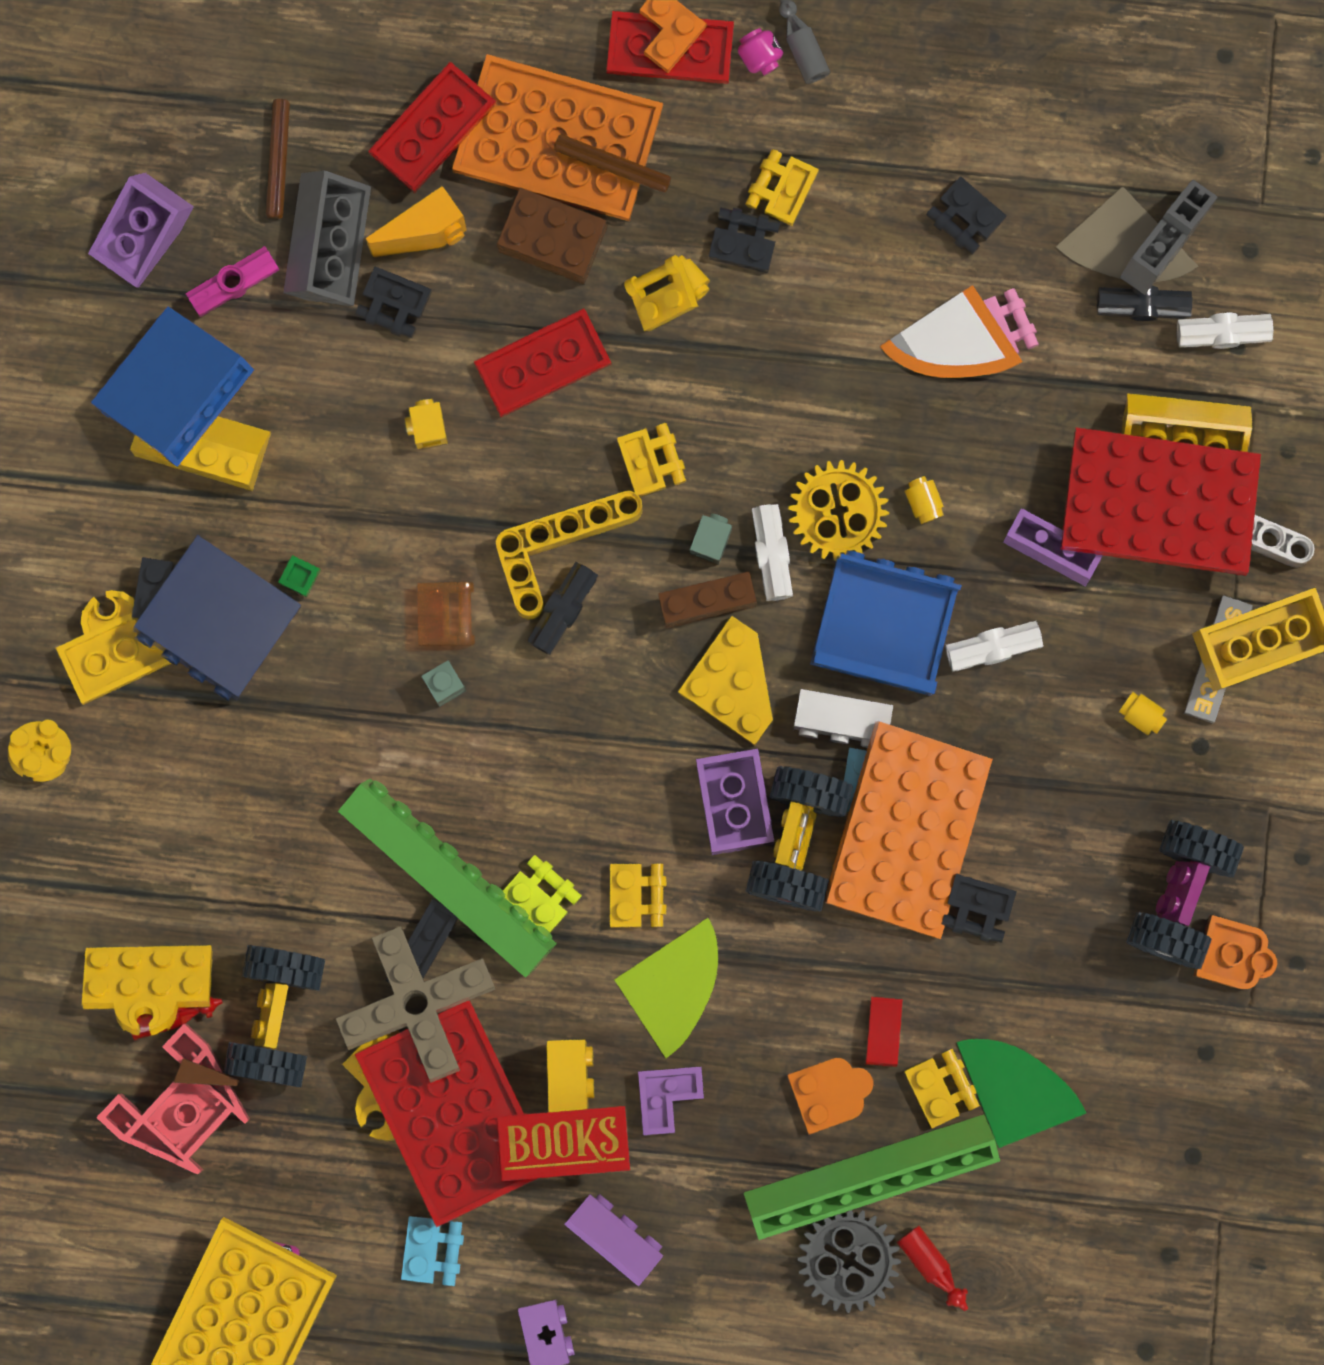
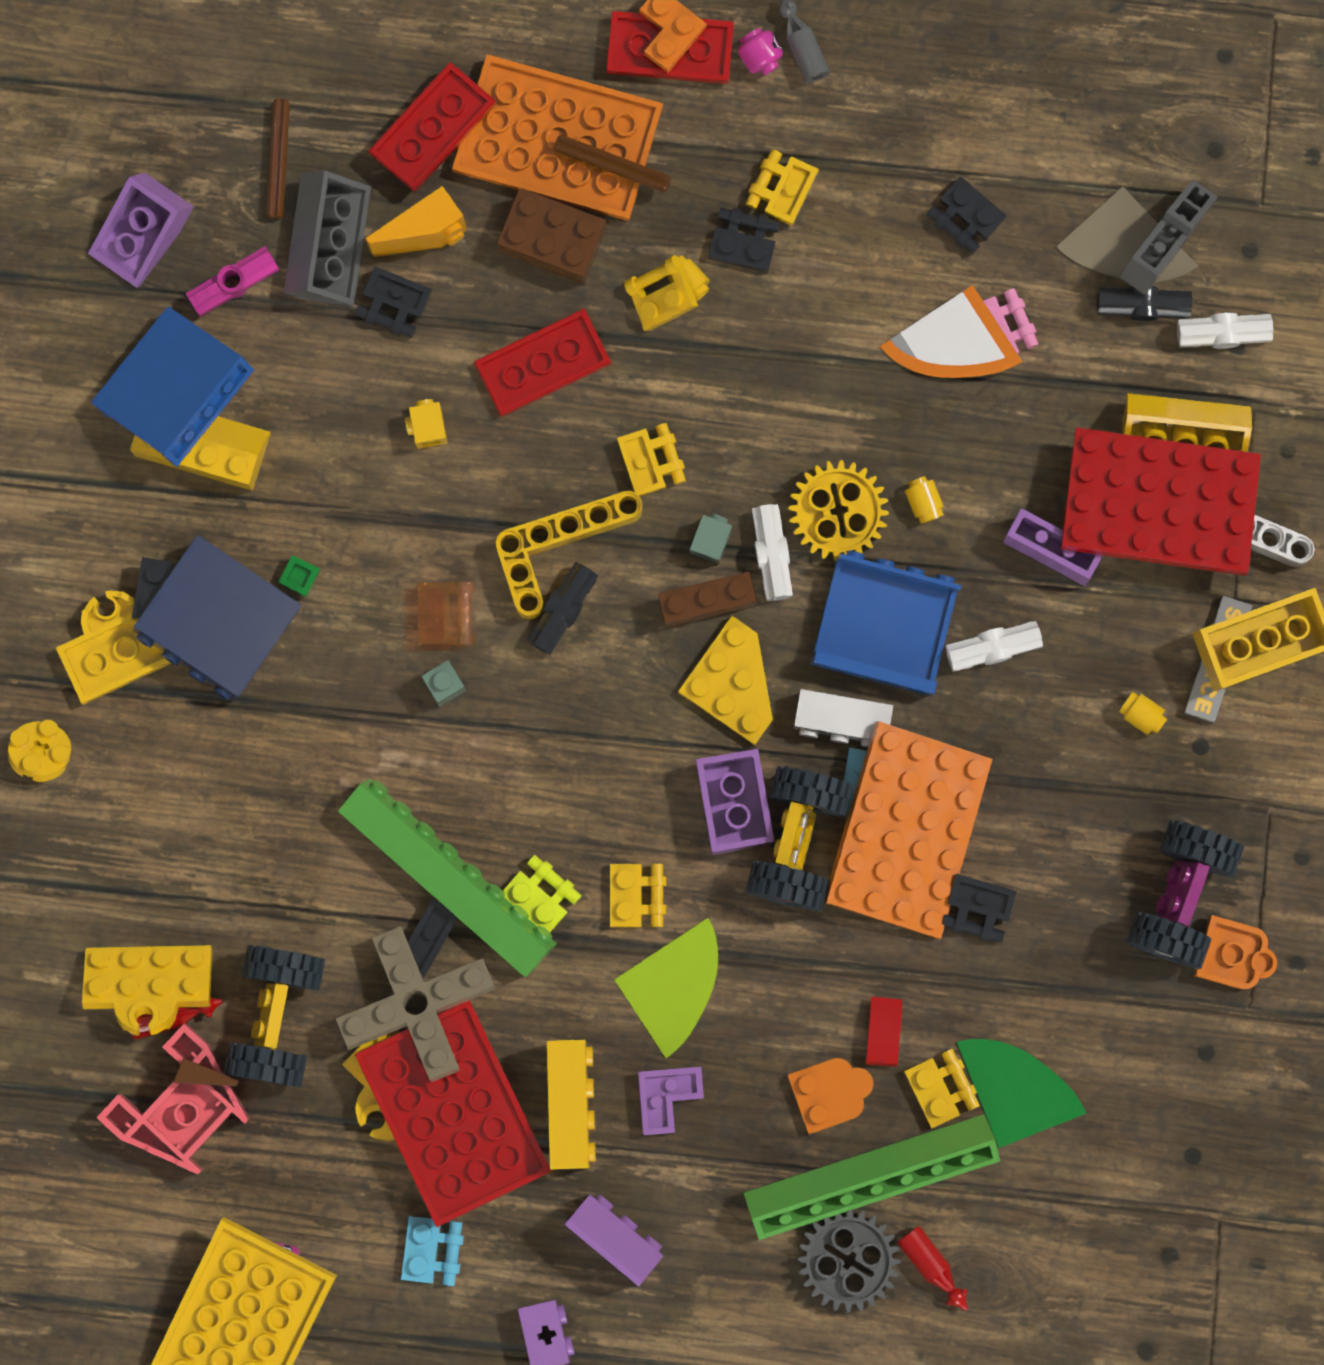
(563, 1143): red tile -> none

